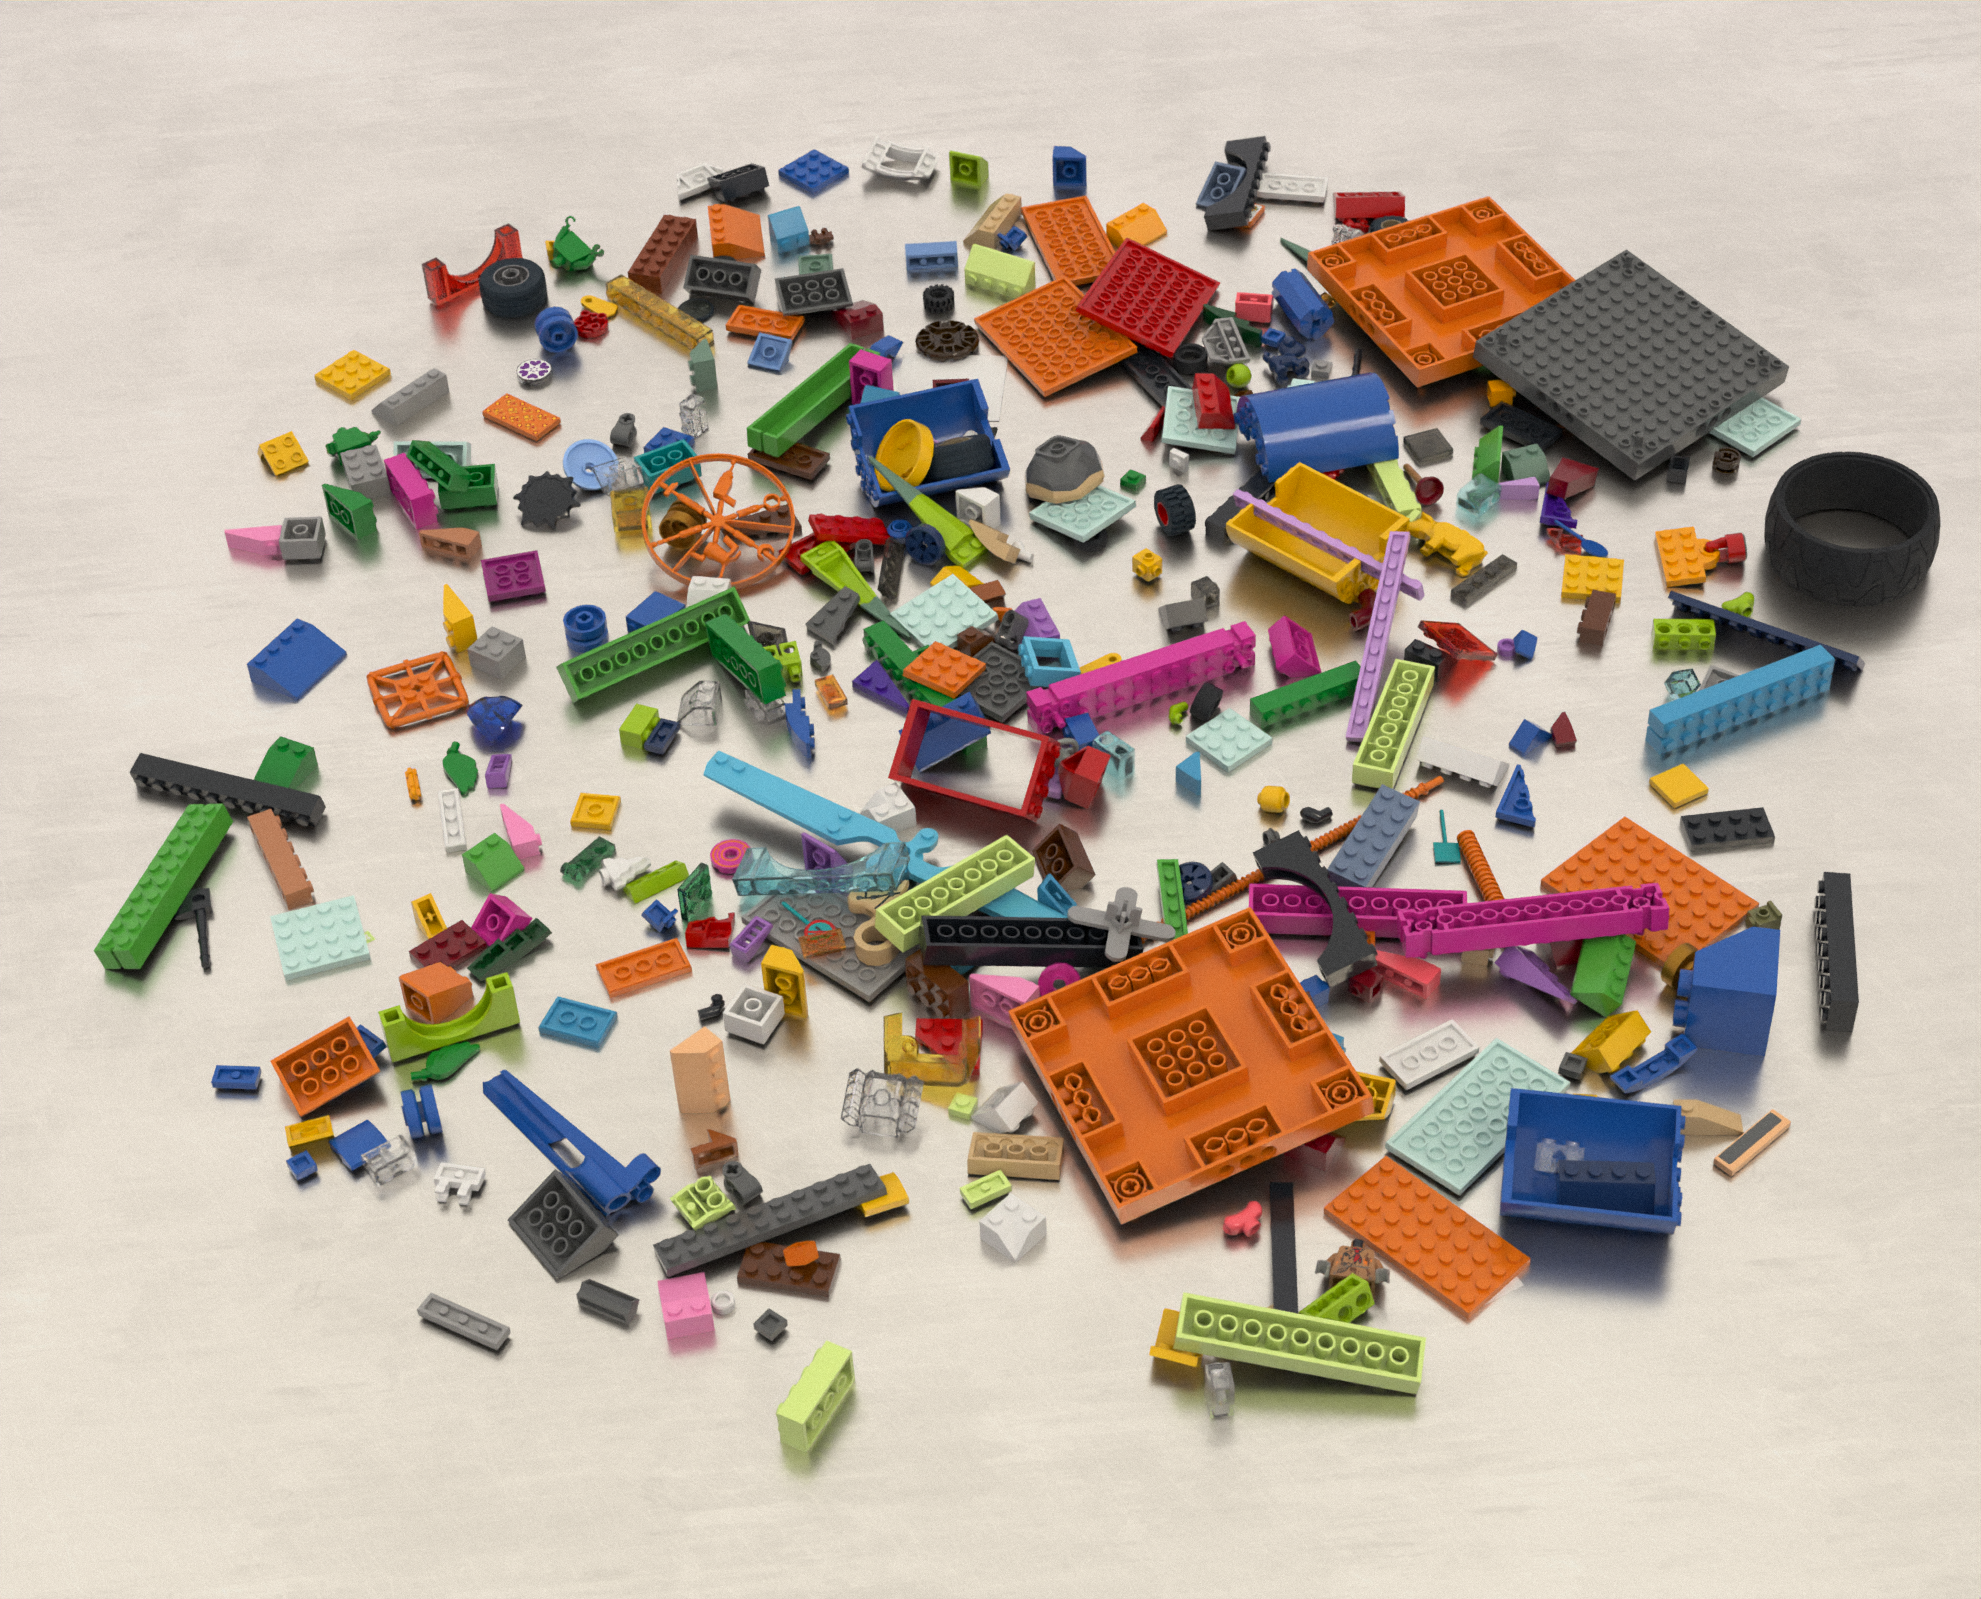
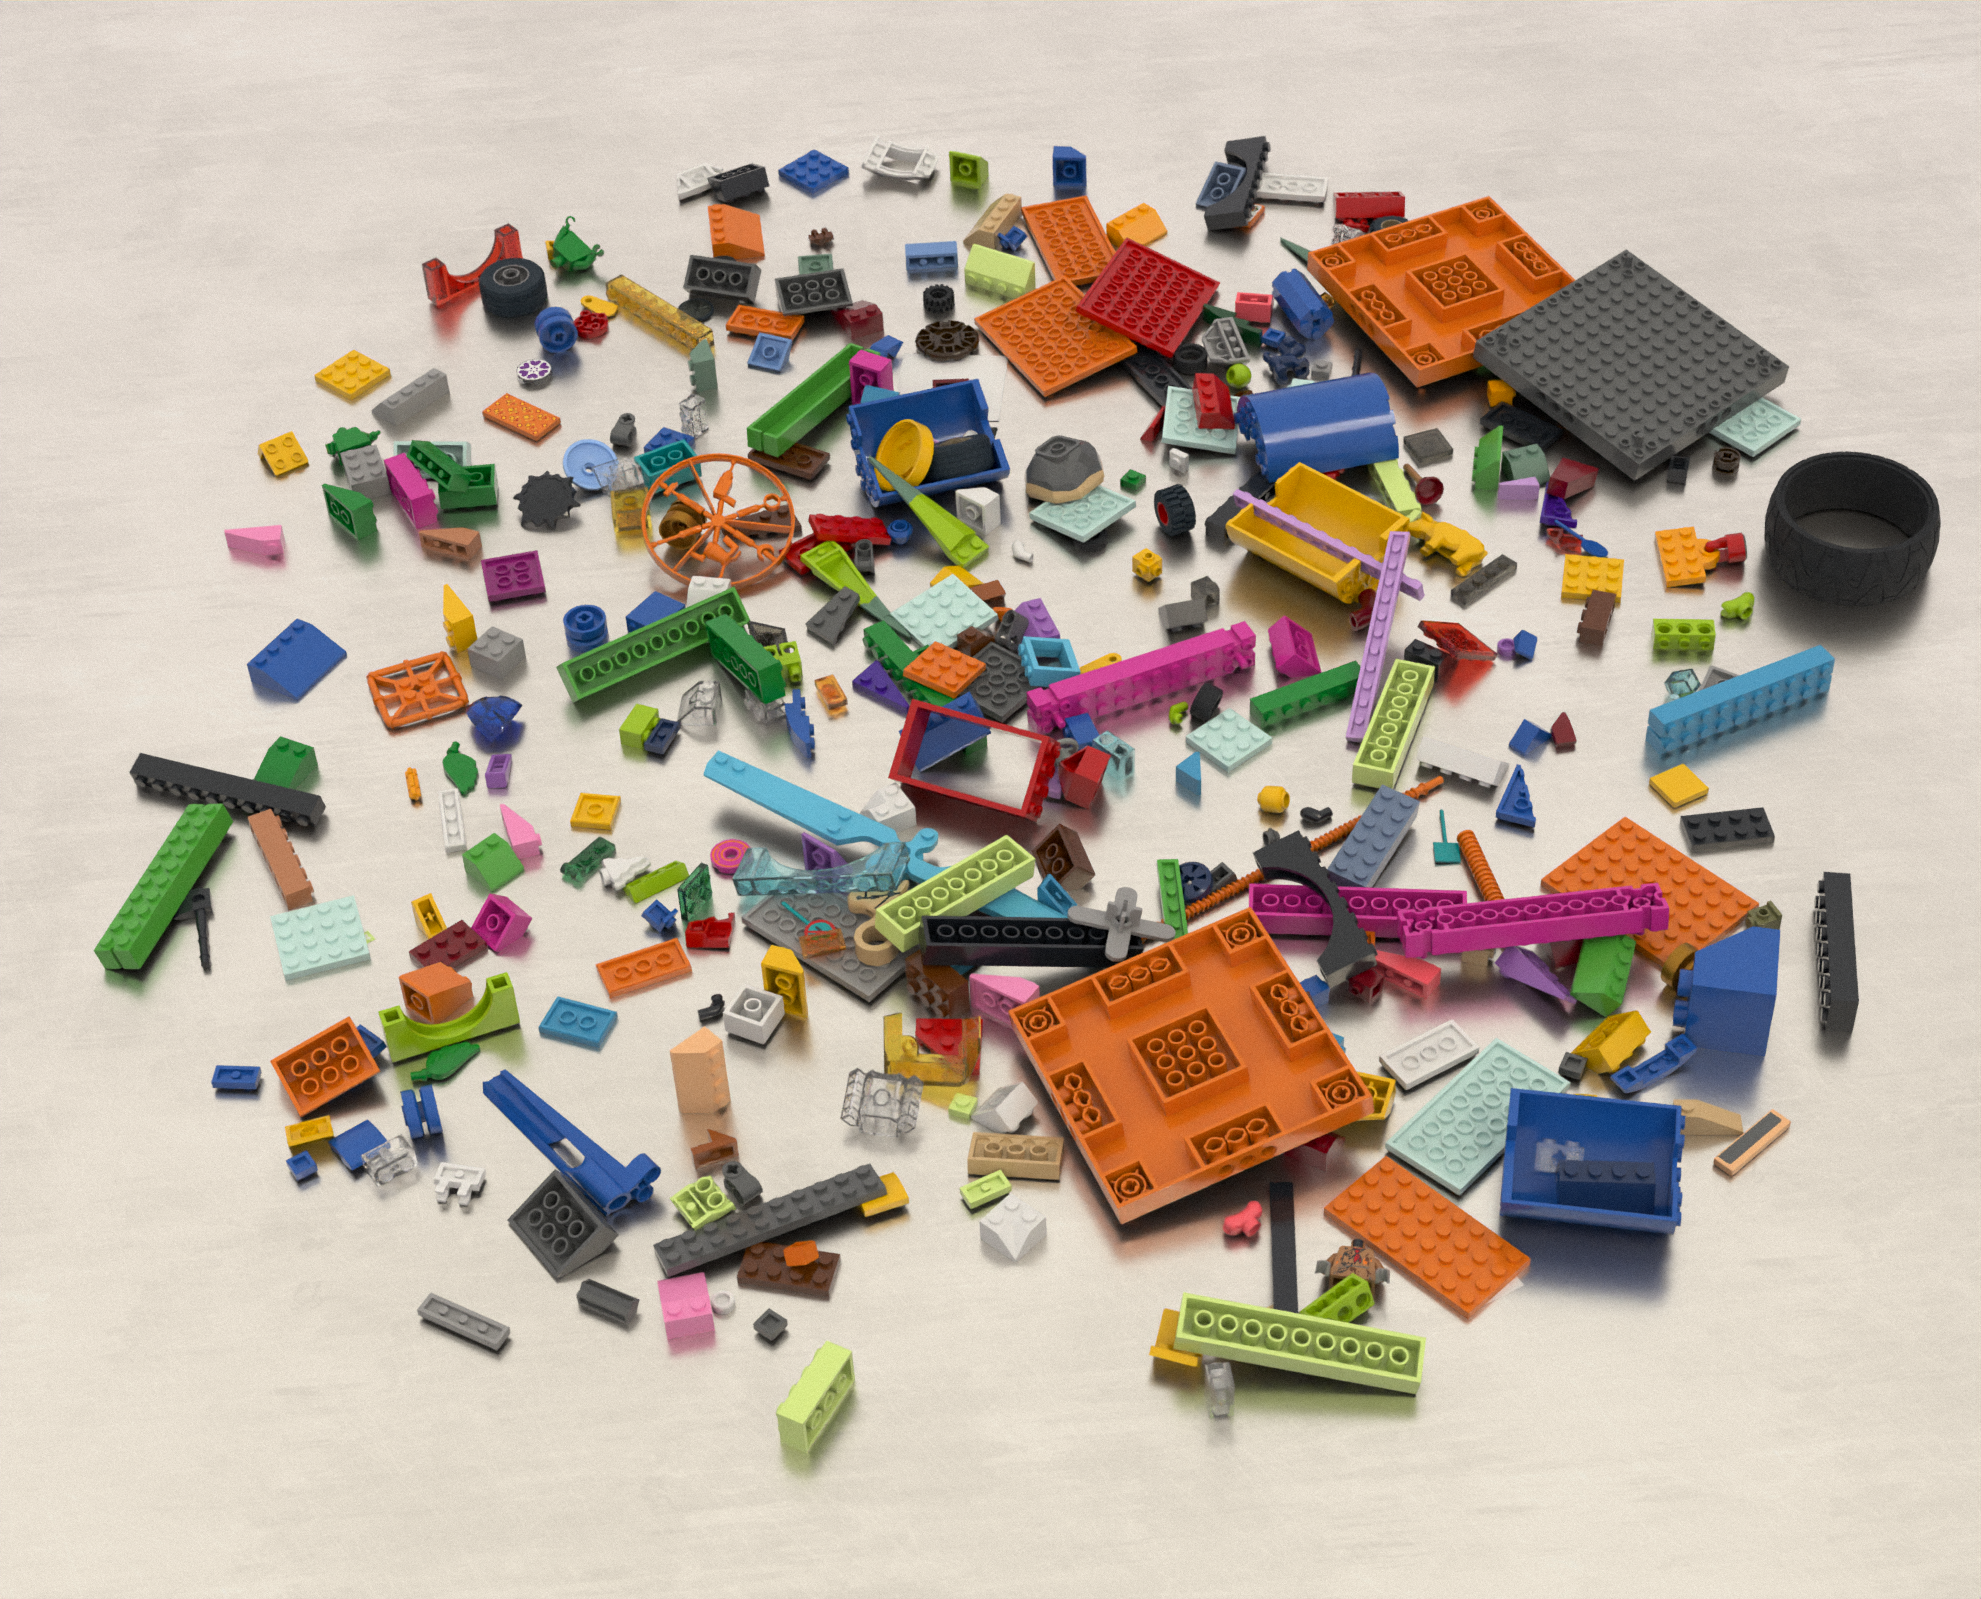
(302, 538): light grey brick -> none
(505, 953): dark green slope -> none
(663, 253): copper brick -> none
(746, 951): medium lavender slope -> none
(788, 230): dark azure slope -> none
(820, 657): dark grey piece -> none
(891, 568): clear smoke plate -> none
(930, 536): dark blue wheel -> none
(995, 541): tan slope -> none
(1056, 971): dark pink tile -> none
(1478, 495): clear light blue piece -> none
(1759, 629): dark blue plate -> none

